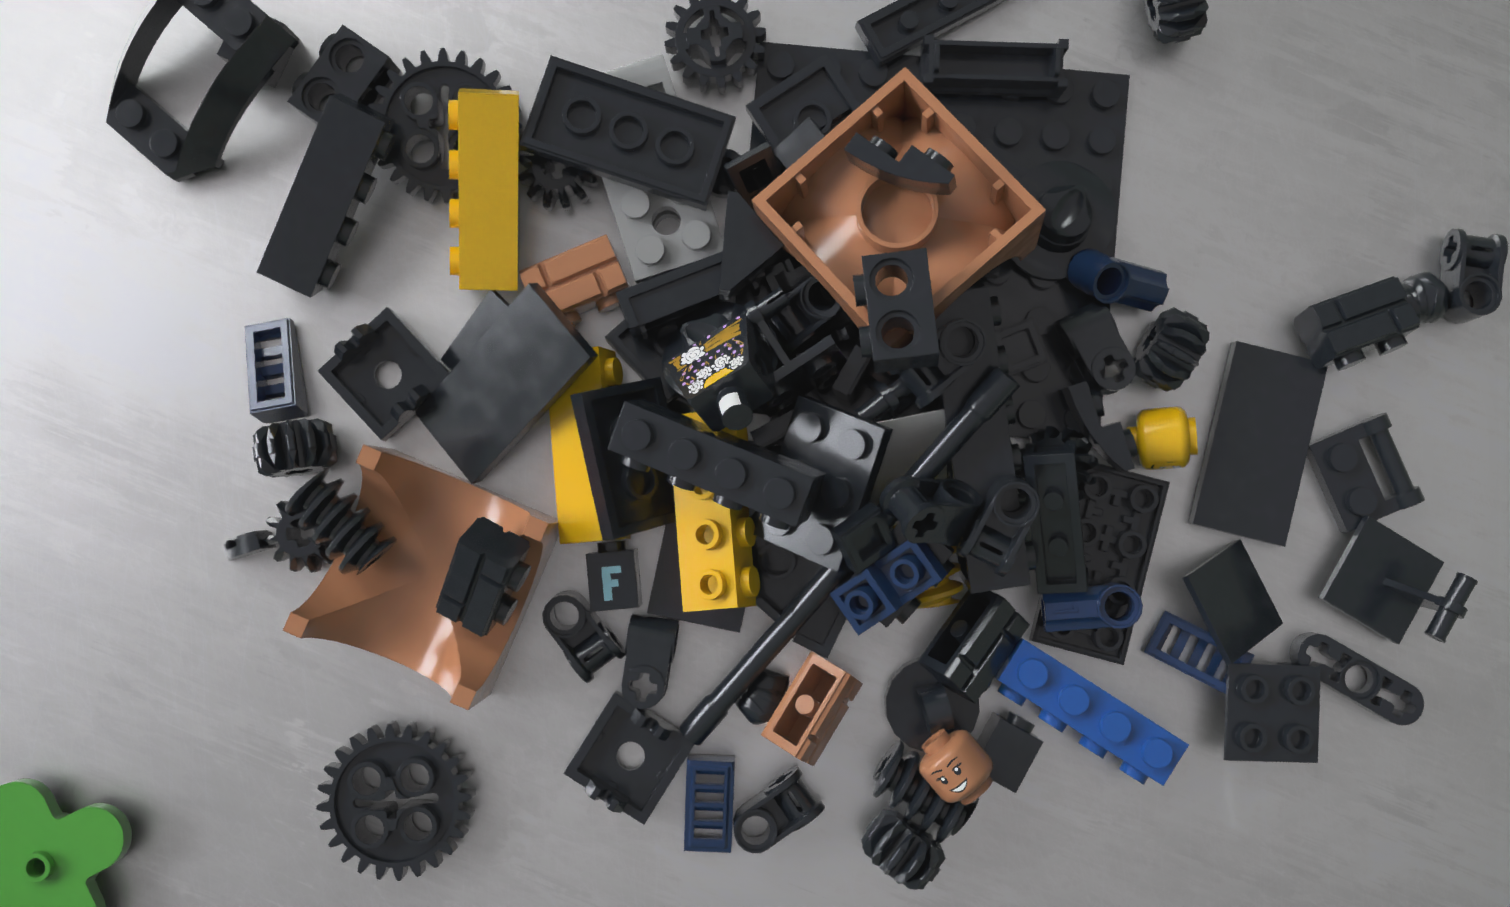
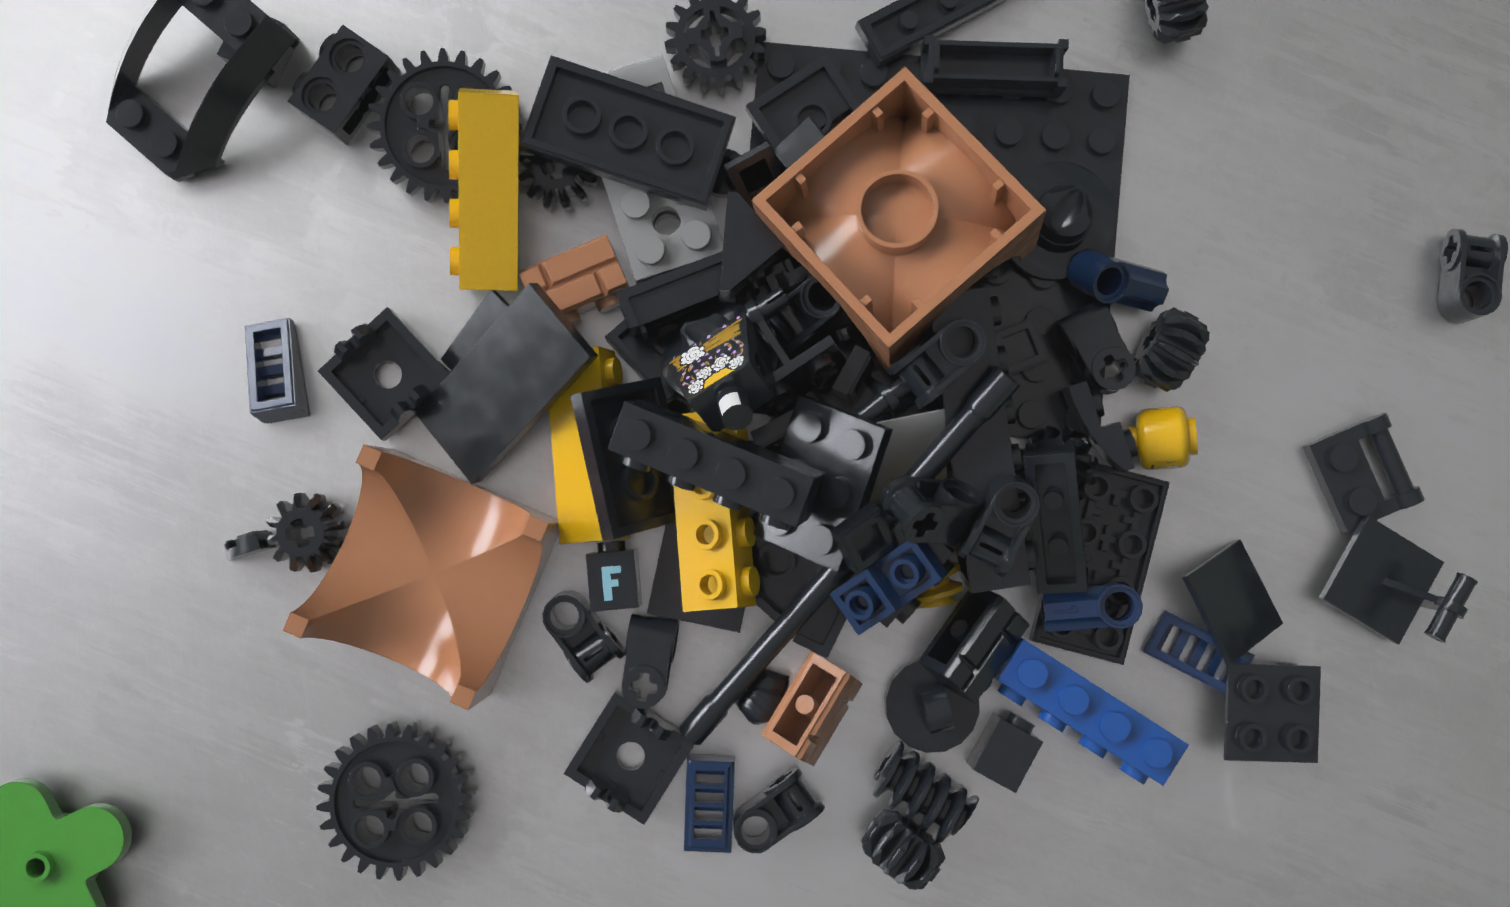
(294, 448): black gear -> none
(326, 195): black brick -> none
(338, 524): black piece -> none
(483, 576): black brick -> none
(908, 310): black brick -> none
(915, 171): black slope -> none
(956, 766): nougat head -> none
(1258, 444): black tile -> none
(1357, 322): black brick -> none
(1377, 679): black beam -> none
(1427, 295): black arm -> none

